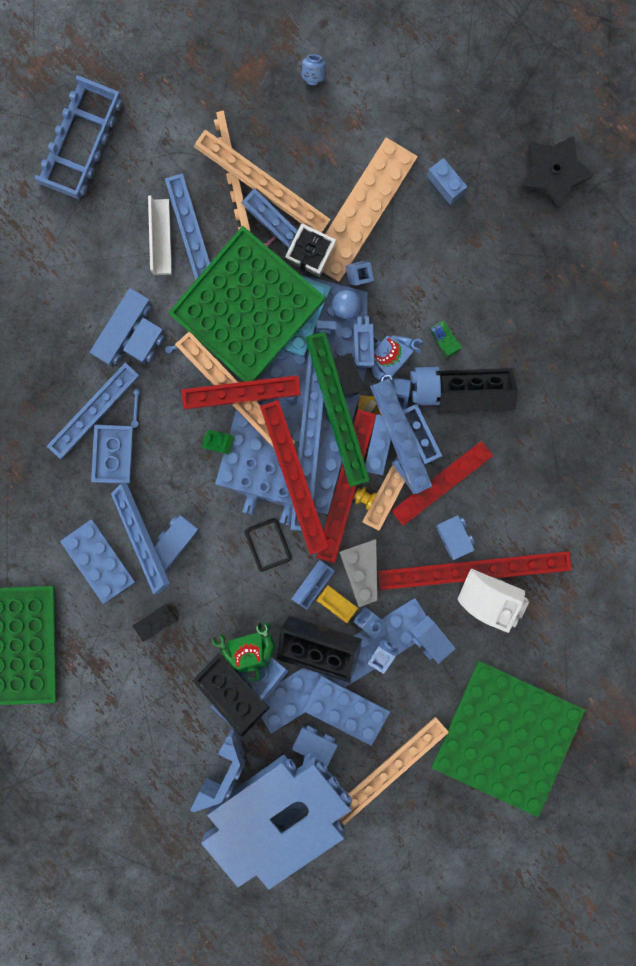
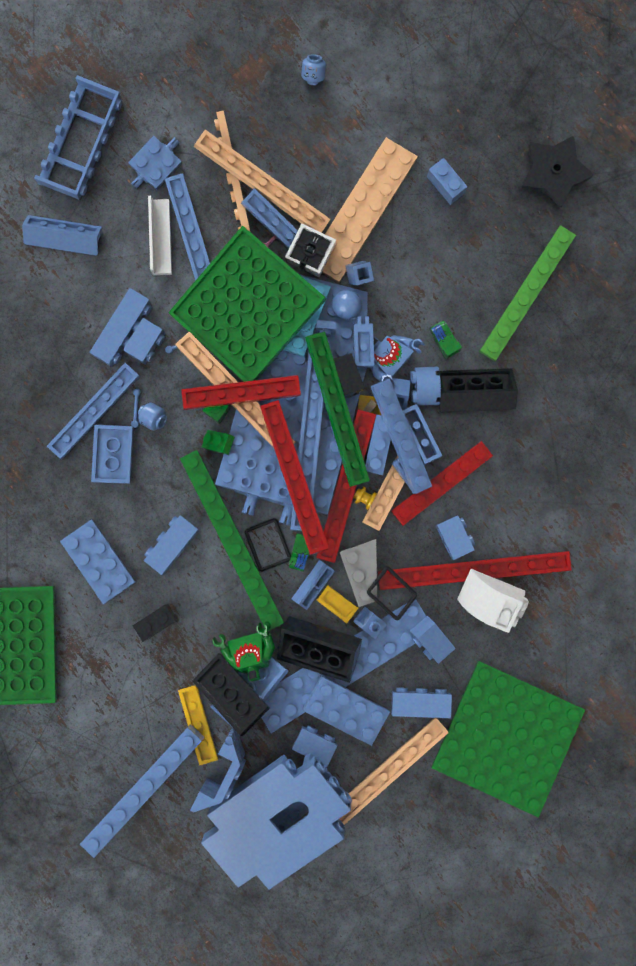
(61, 235): none -> medium blue panel
(140, 538): medium blue plate -> none
(142, 790): none -> medium blue brick
(152, 416): none -> medium blue head
(155, 162): none -> medium blue plate
(196, 716): none -> yellow tile
(217, 413): none -> green brick
(232, 540): none -> green brick
(299, 554): none -> green leg
(381, 604): none -> black piece
(383, 656): medium blue bracket -> none
(421, 703): none -> medium blue brick
(527, 293): none -> bright green plate

